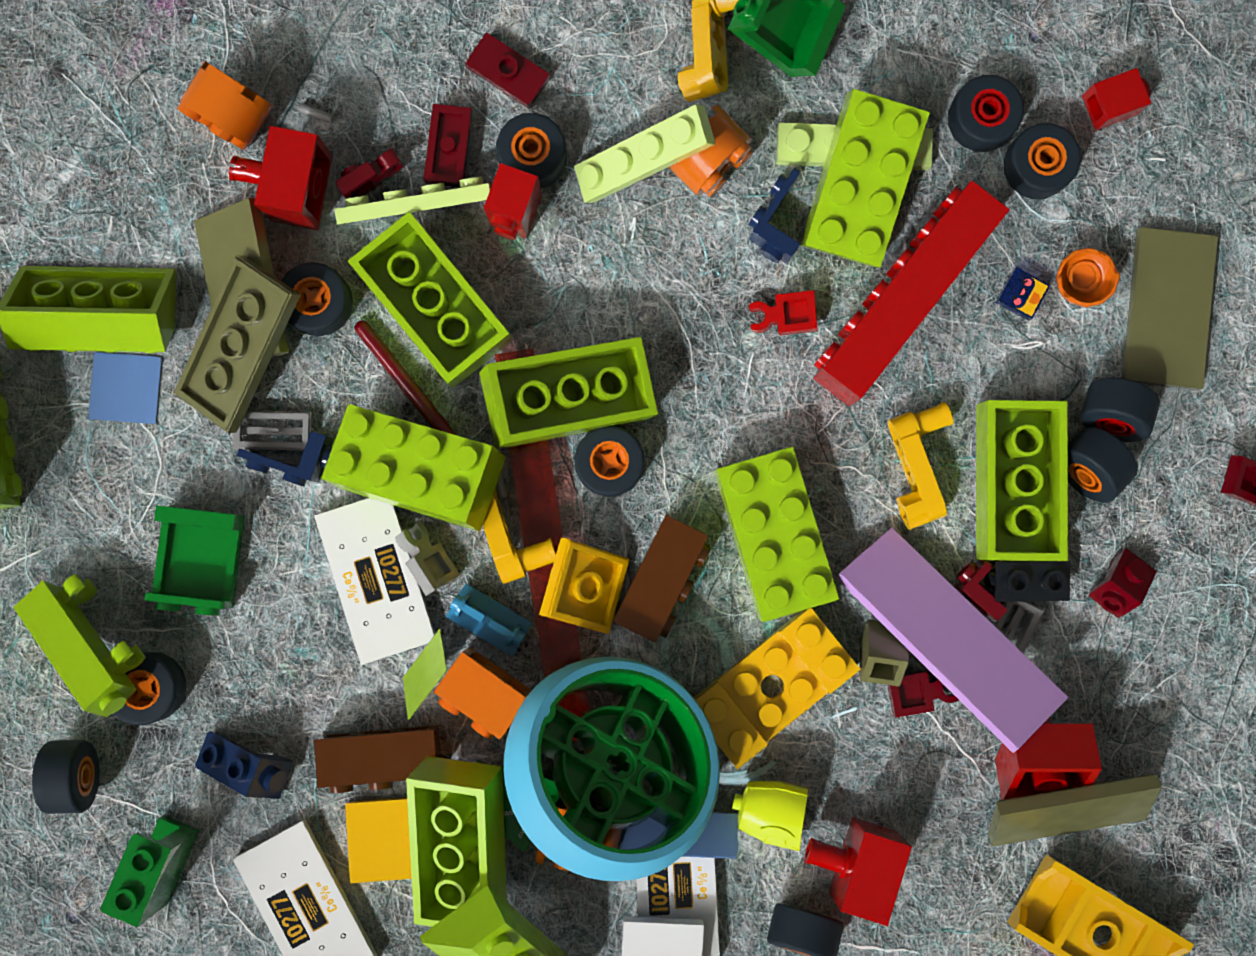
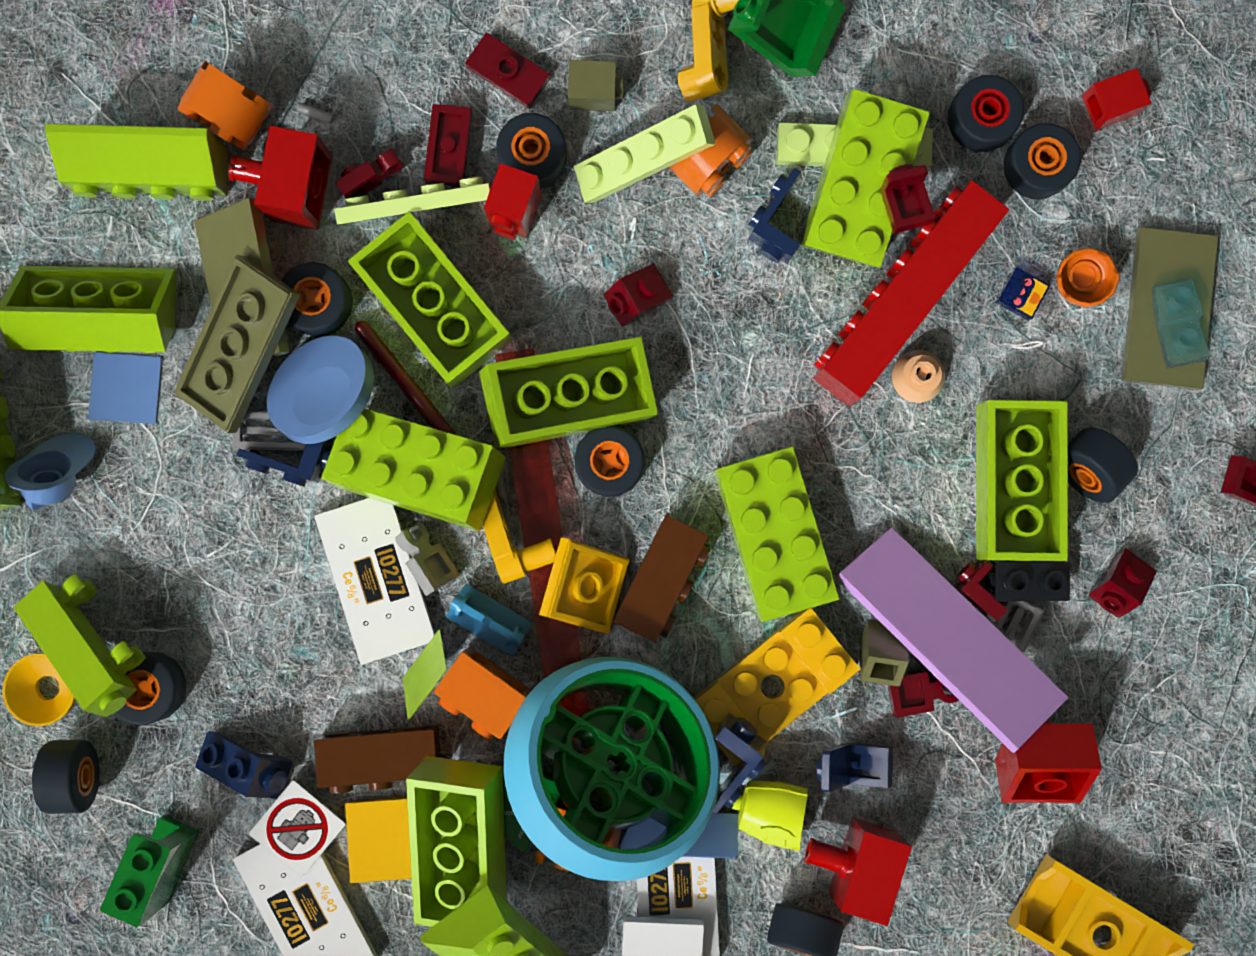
(24, 697): none -> yellow piece
(50, 470): none -> medium blue piece
(138, 161): none -> lime slope
(196, 560): green panel -> none
(297, 829): none -> sticker
(320, 389): none -> medium blue piece
(593, 85): none -> olive brick
(637, 294): none -> dark red bracket
(743, 741): none -> dark blue bracket
(793, 313): red plate -> none
(855, 765): none -> dark blue bracket
(907, 198): none -> dark red bracket
(915, 386): none -> light nougat cone
(925, 501): yellow beam -> none
(1073, 809): olive tile -> none
(1121, 408): black wheel -> none
(1177, 323): none -> clear light blue slope

